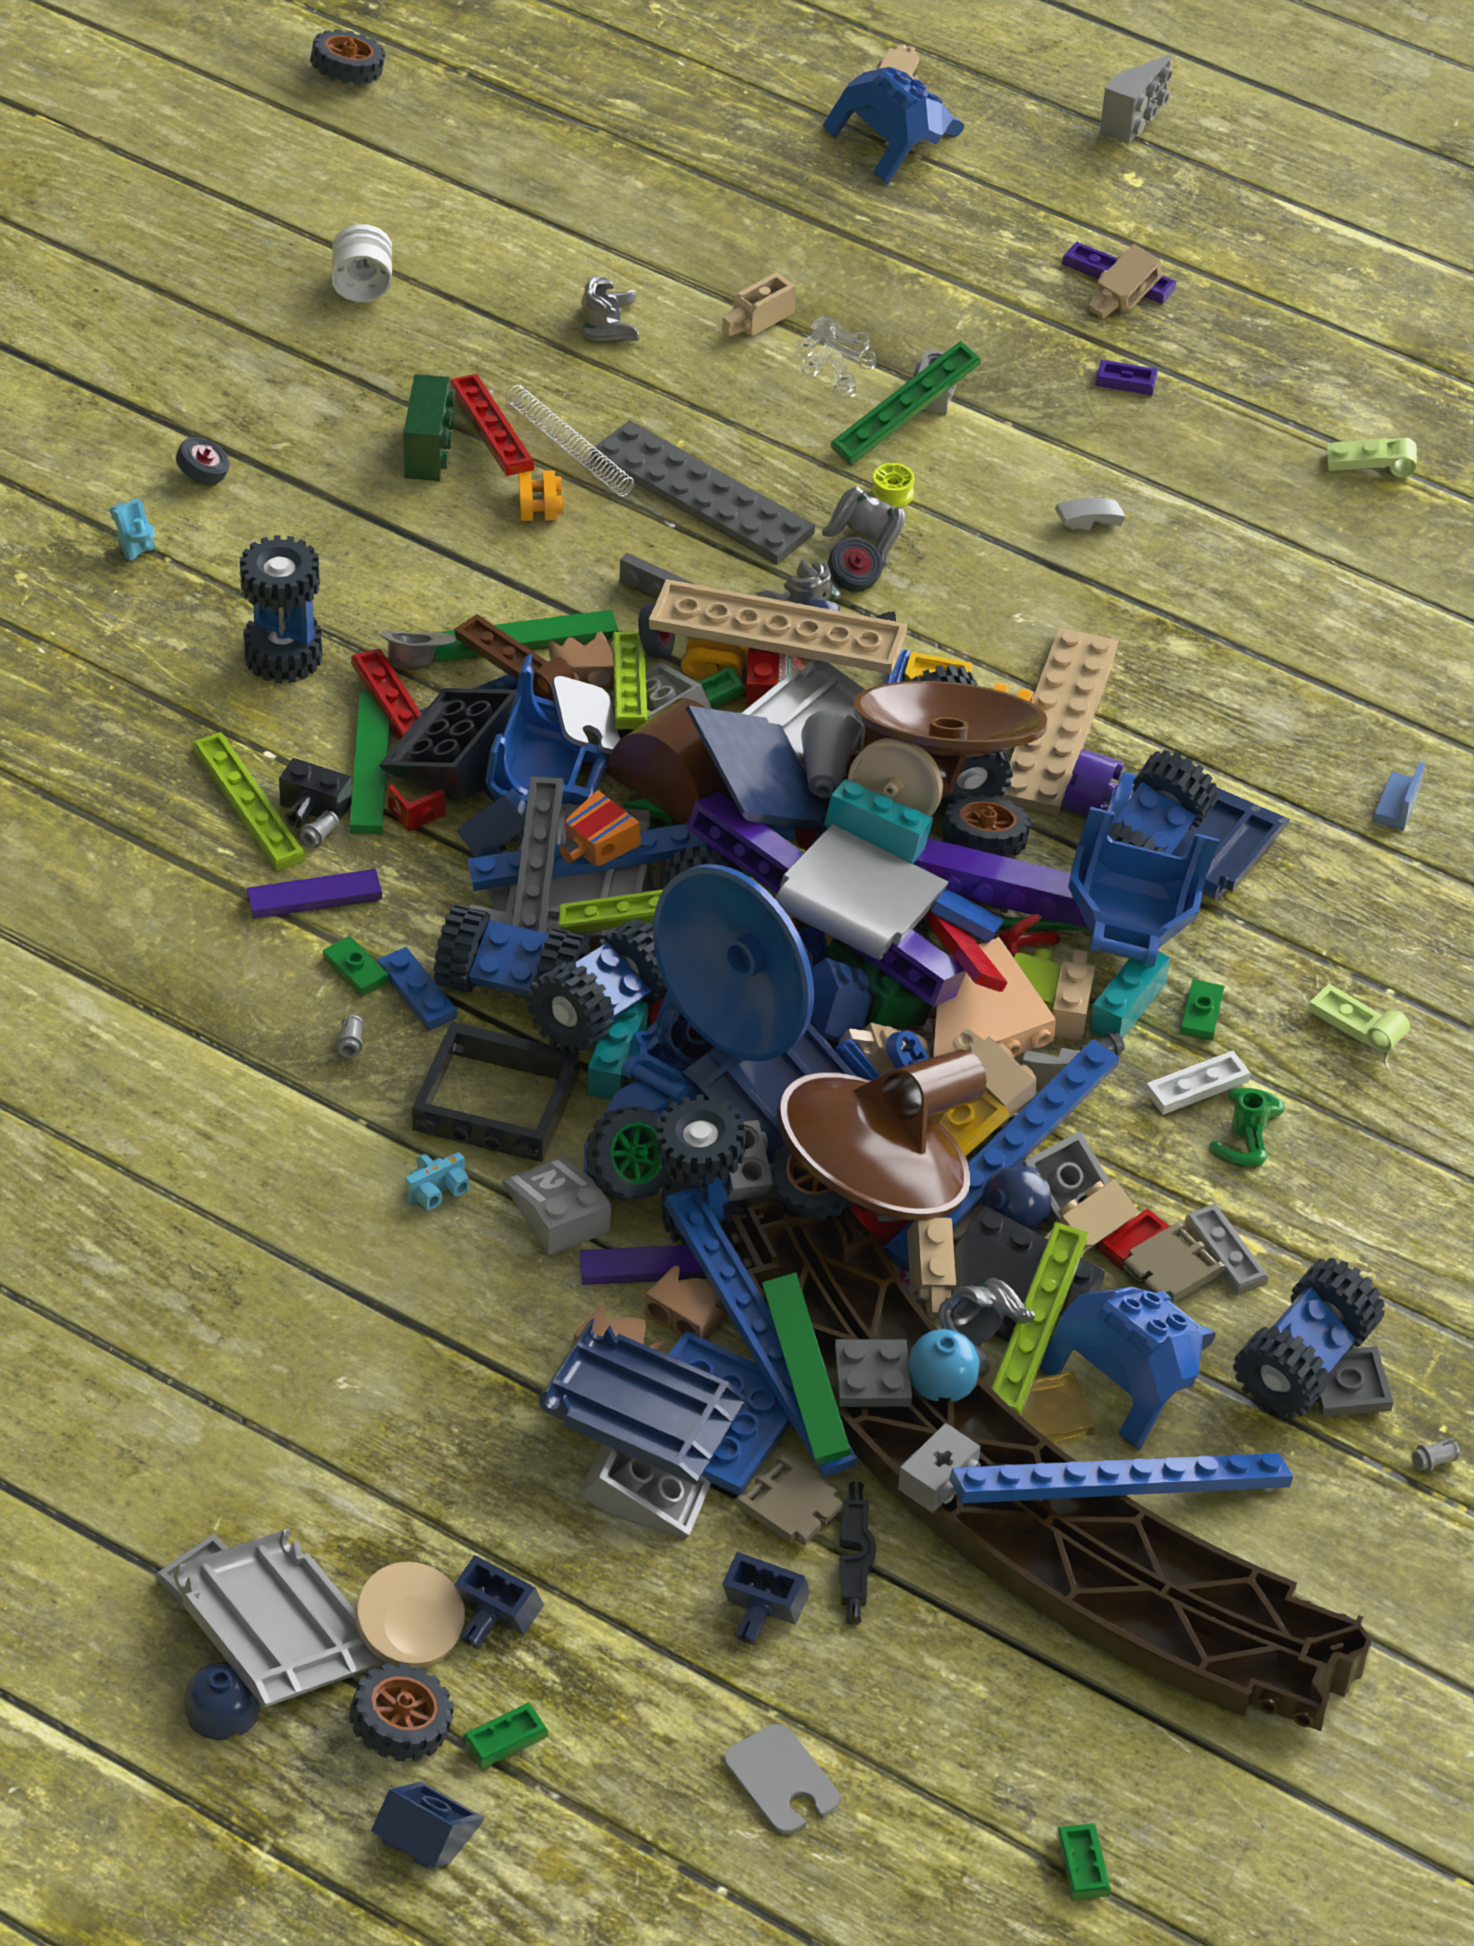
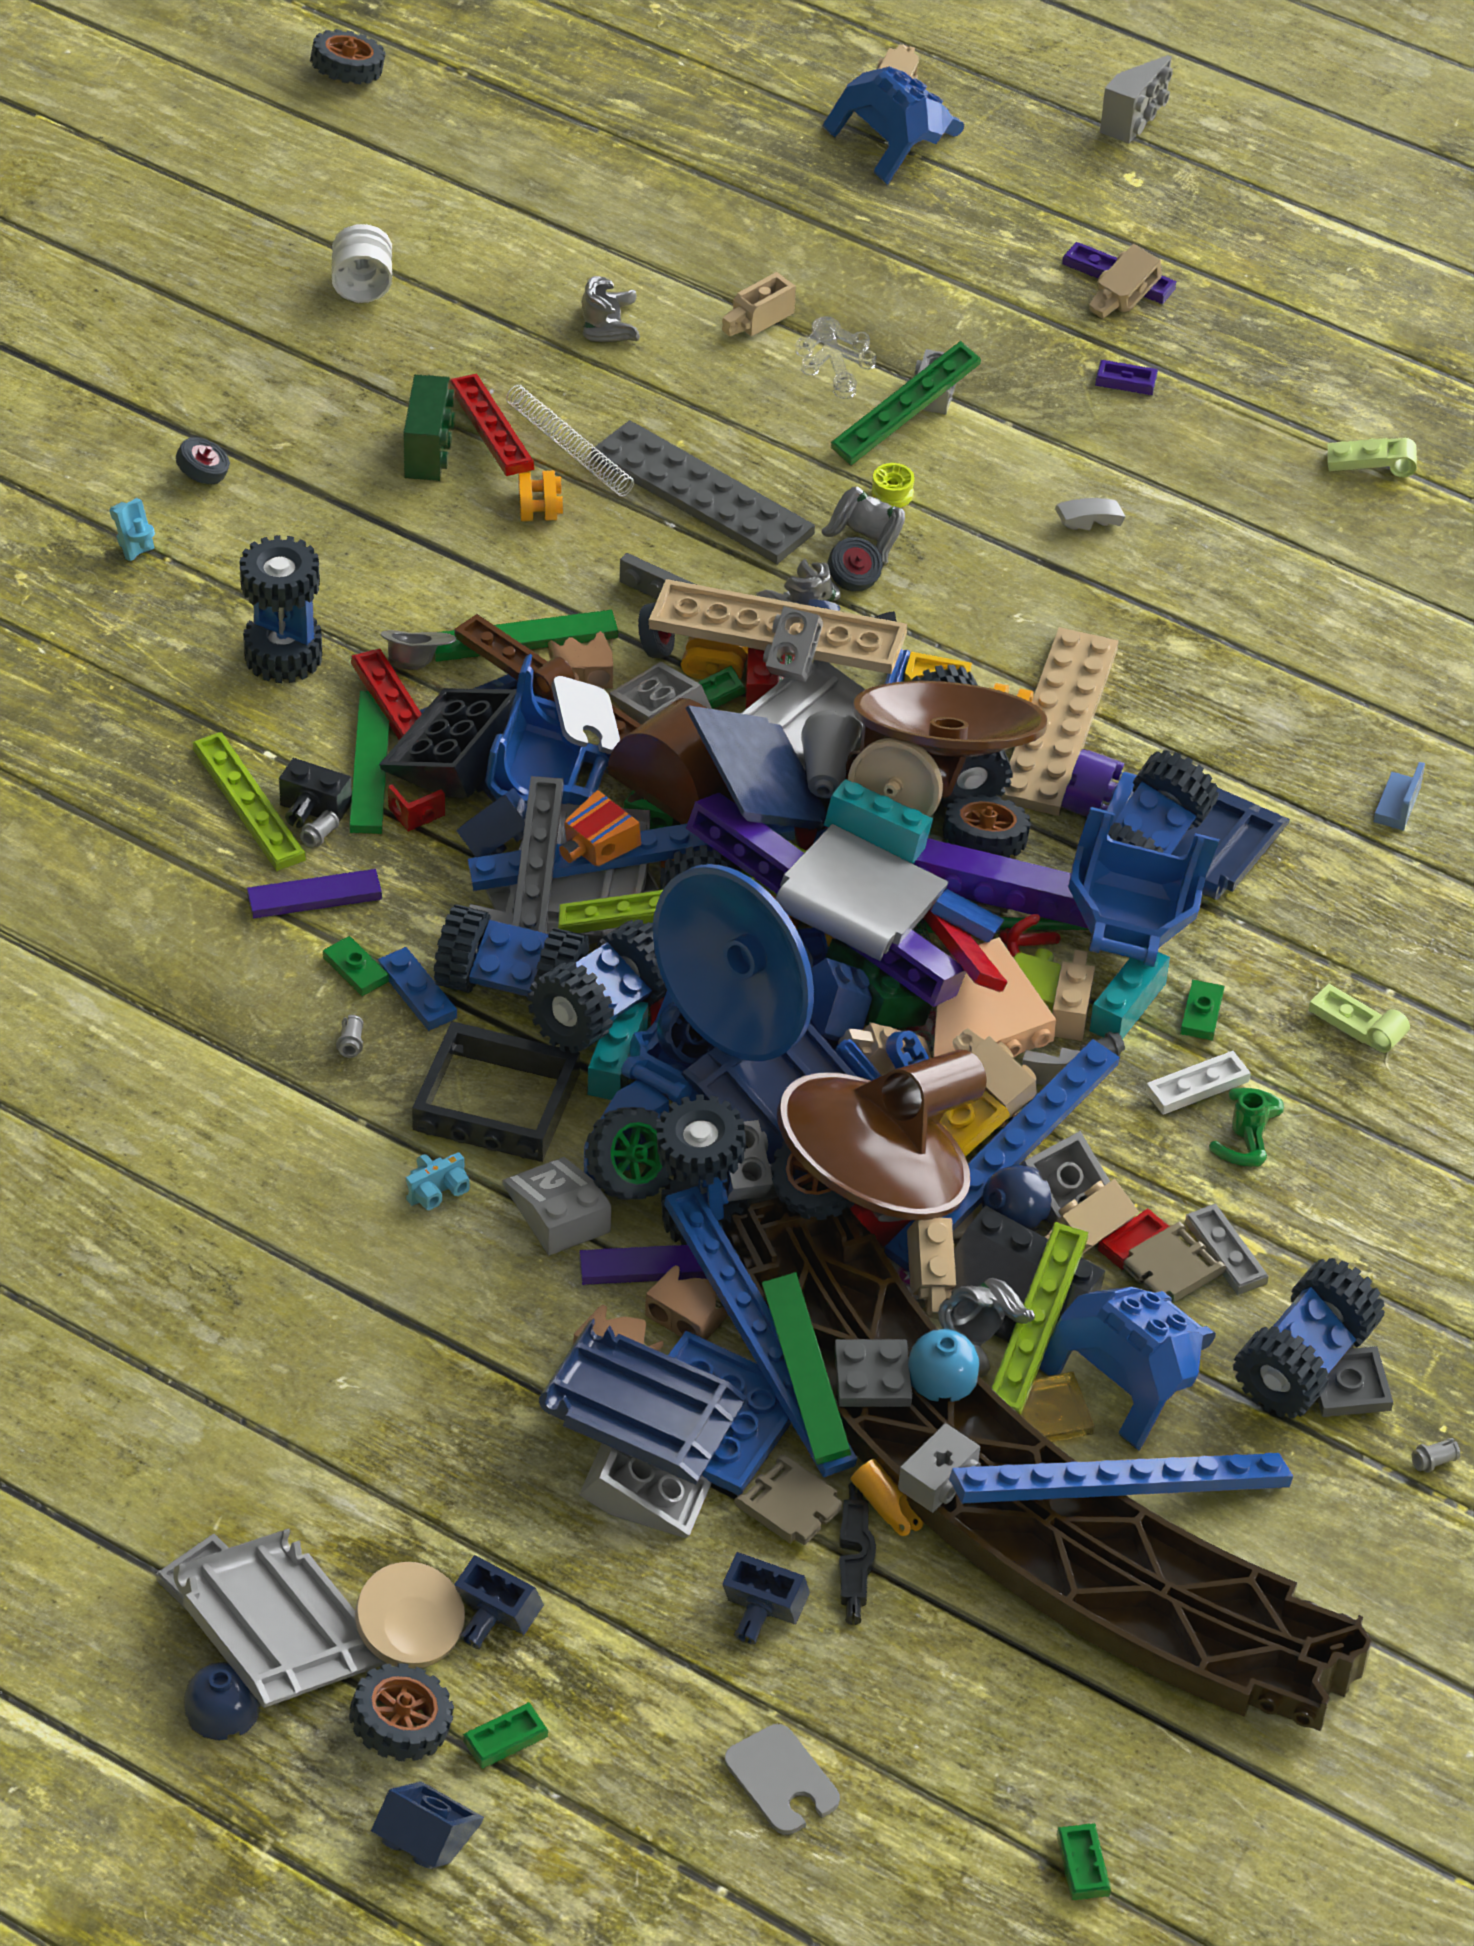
(629, 680): lime tile -> none
(801, 644): none -> light grey brick
(885, 1497): none -> light orange piece

